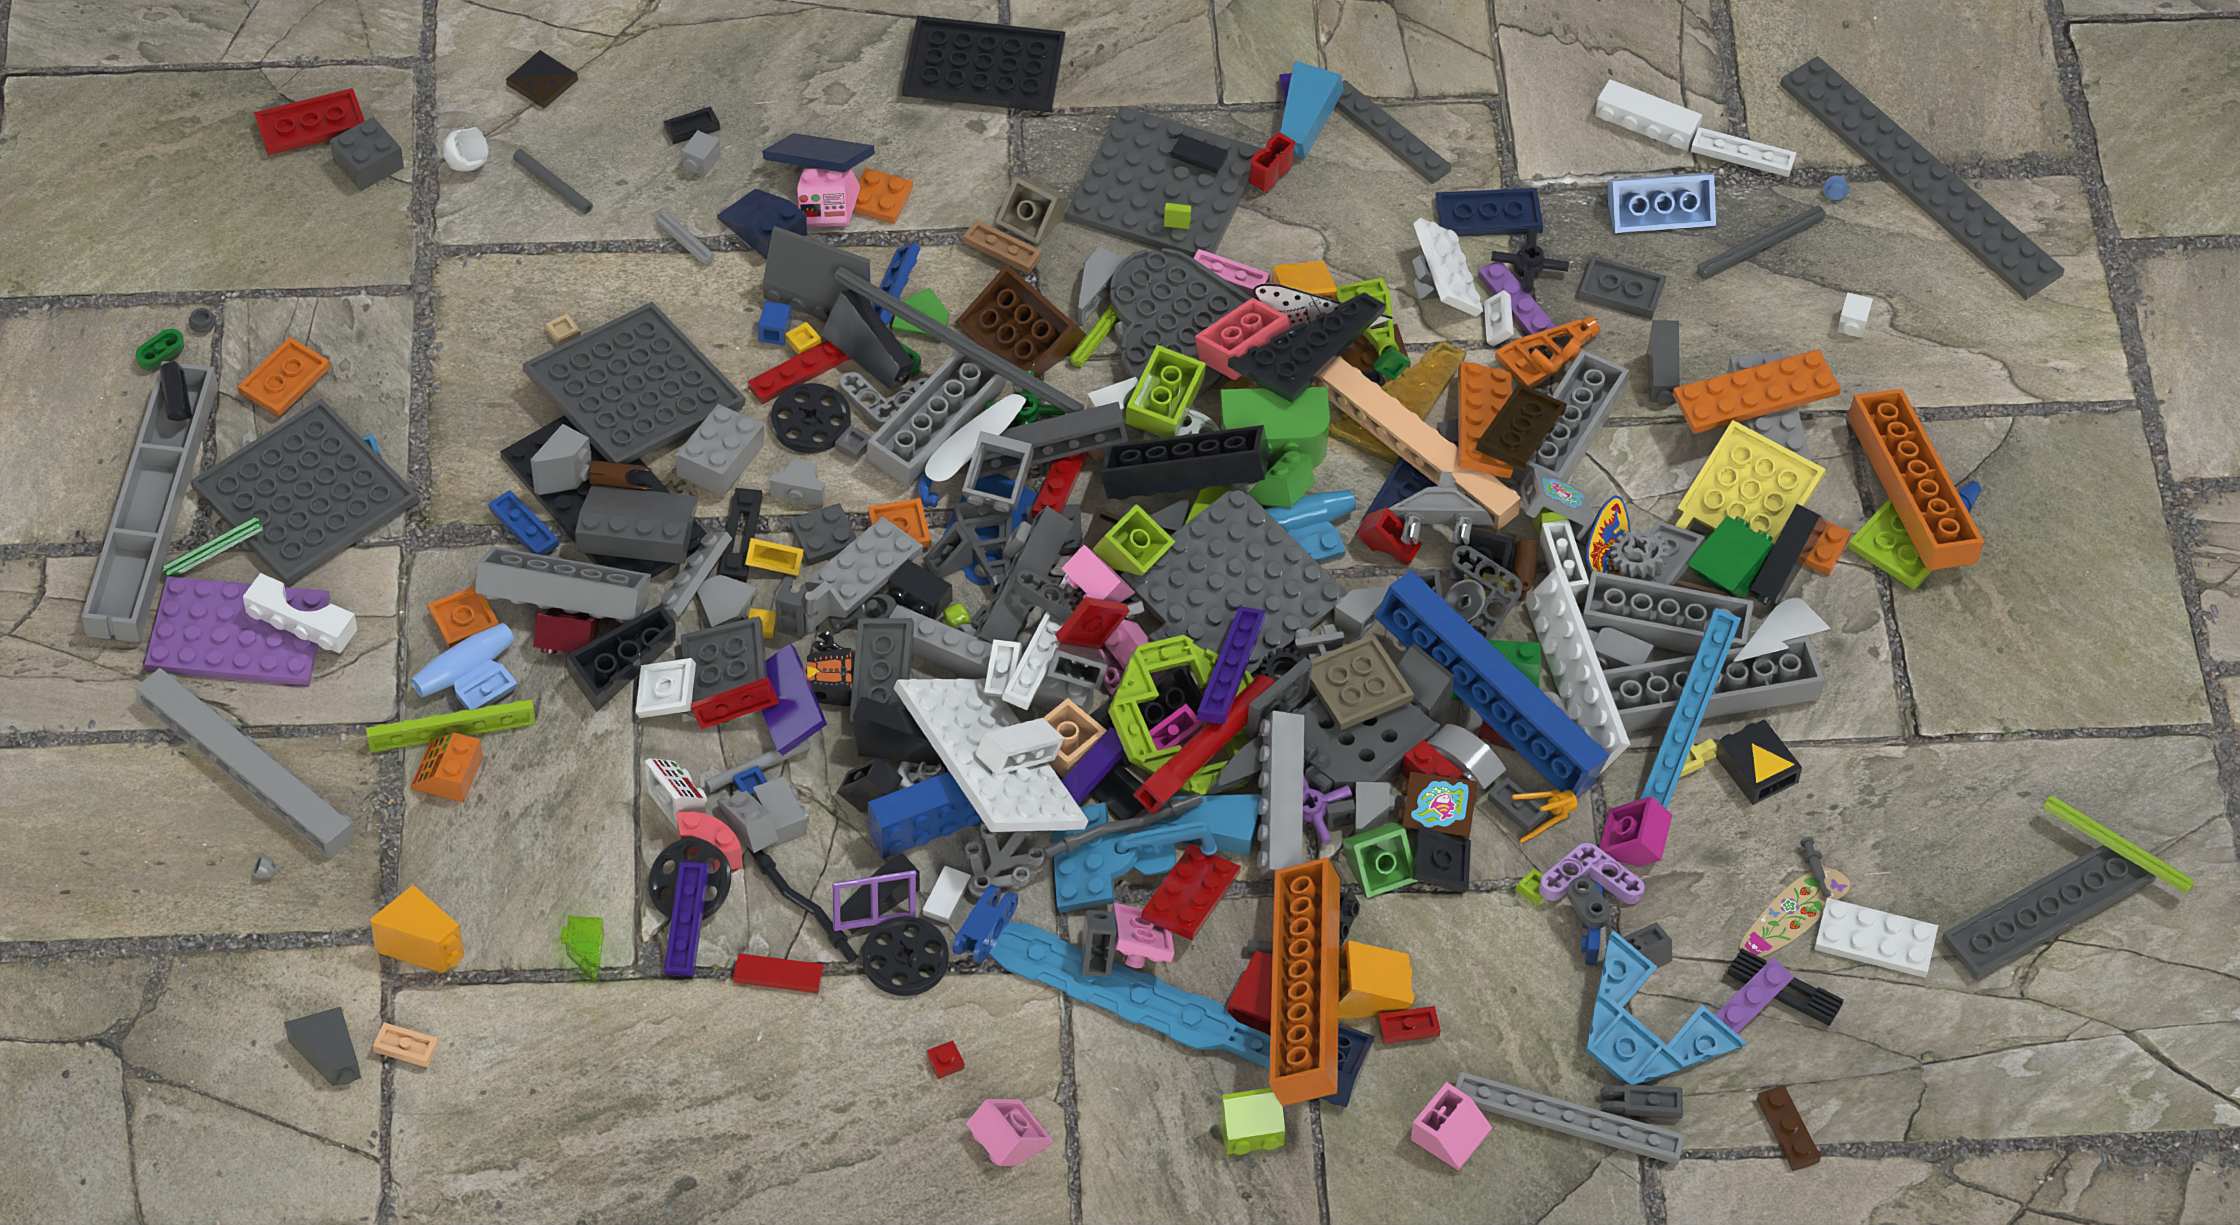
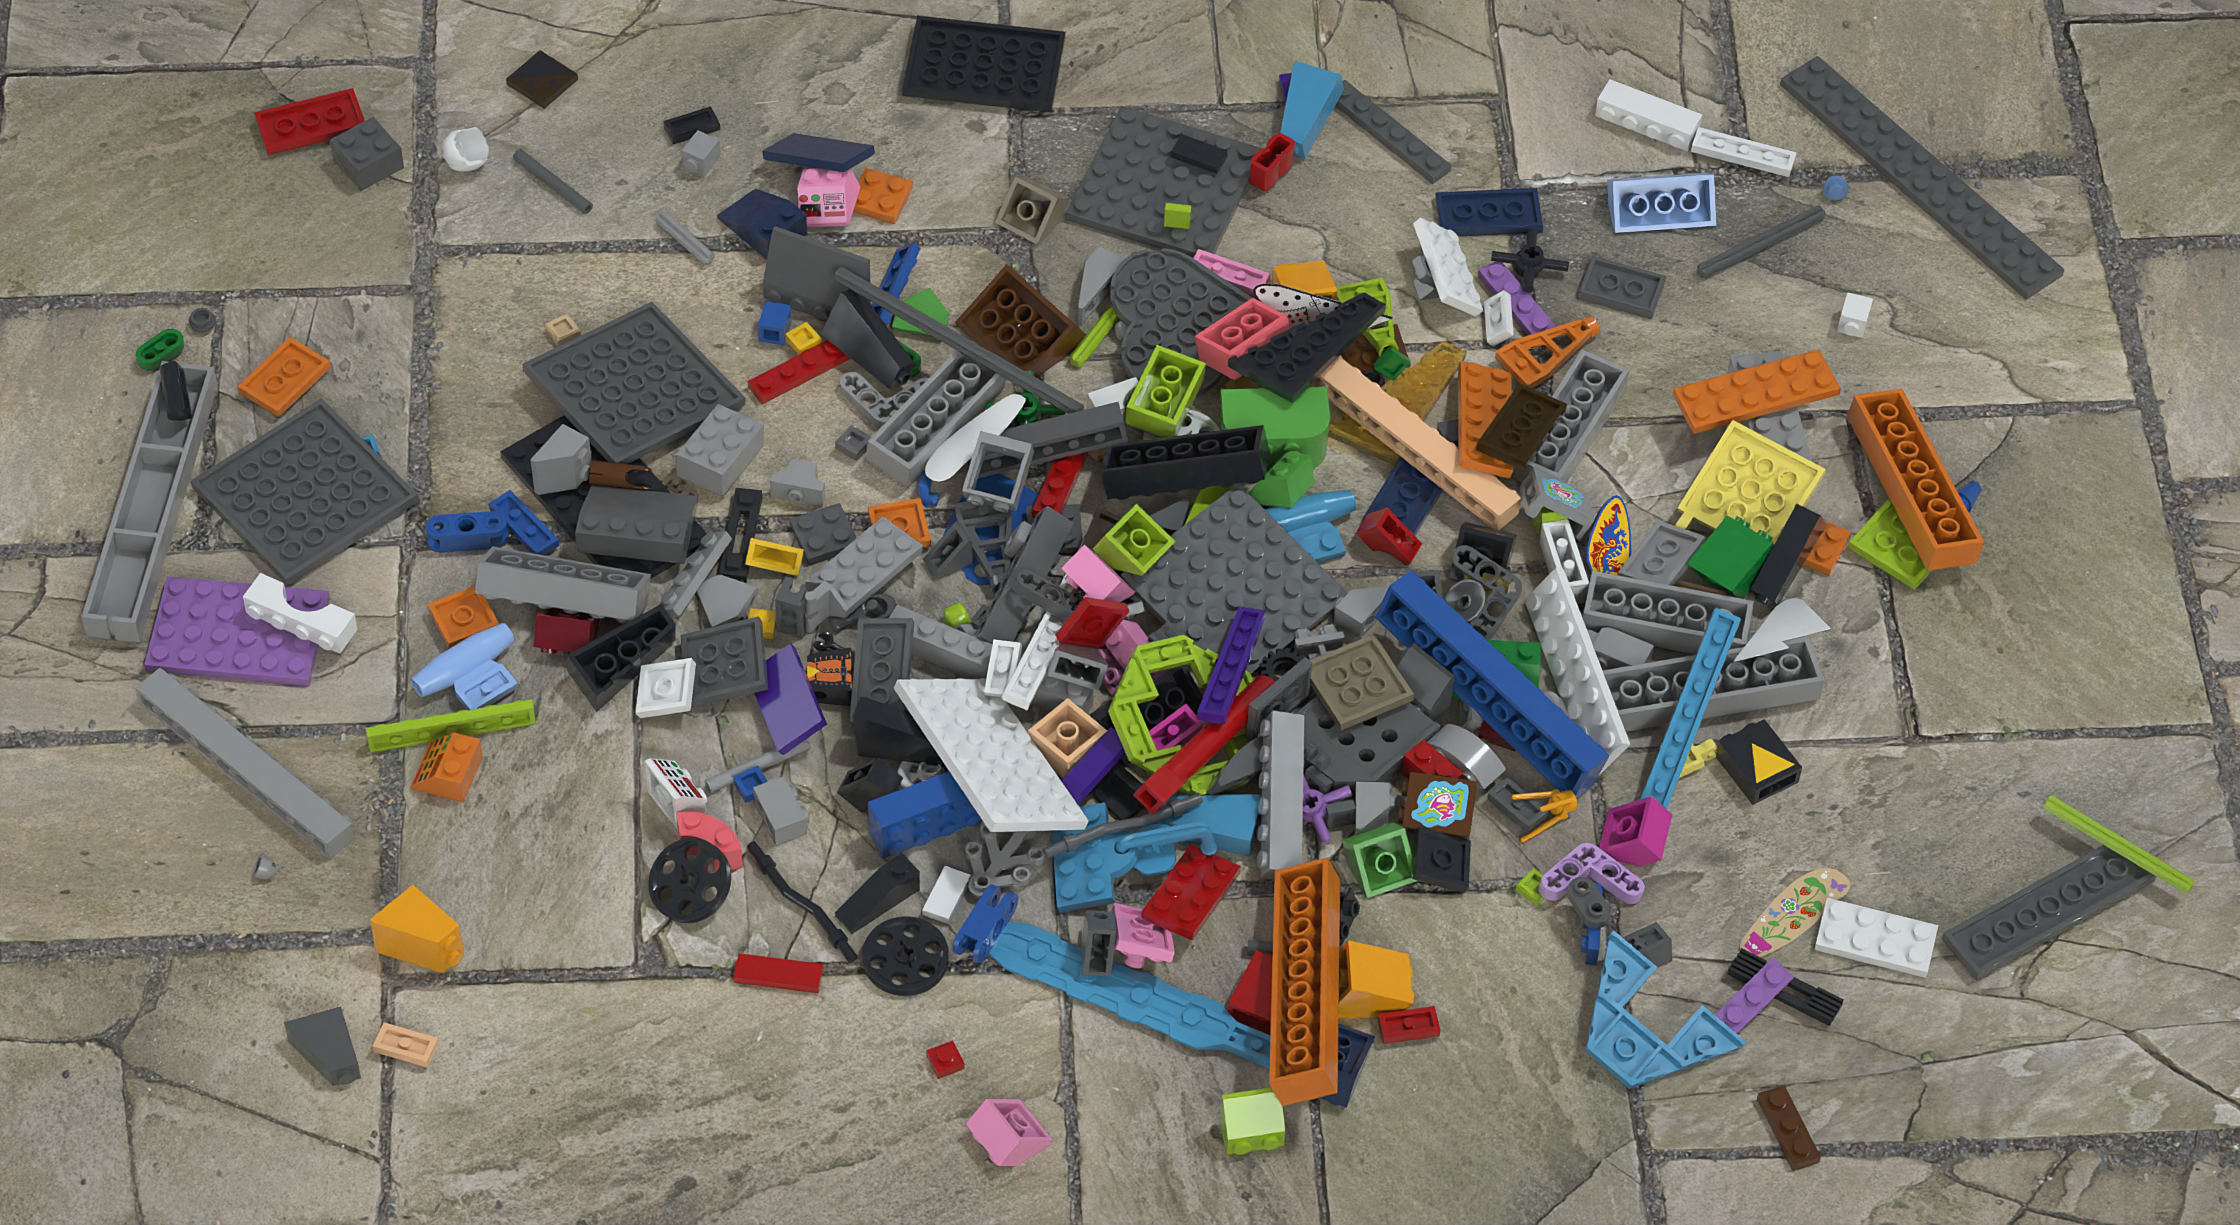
(212, 547): axle -> none
(467, 531): none -> blue piece
(584, 943): clear neon green slope -> none
(686, 918): dark purple tile -> none
(734, 703): red tile -> none
(749, 820): light grey hinge -> none
(810, 408): black wedge -> none
(875, 919): medium lavender window -> none
(920, 590): black brick -> none
(1002, 247): medium nougat plate -> none
(1019, 746): white brick -> none
(1440, 506): light grey connector -> none
(1451, 1127): bright pink slope -> none
(1525, 564): reddish brown piece -> none
(1570, 351): orange plate -> none
(1572, 1118): light grey plate -> none
(1640, 553): light grey gear -> none
(1643, 1100): dark grey hinge -> none
(1663, 360): dark grey slope -> none
(1813, 859): dark grey piece -> none

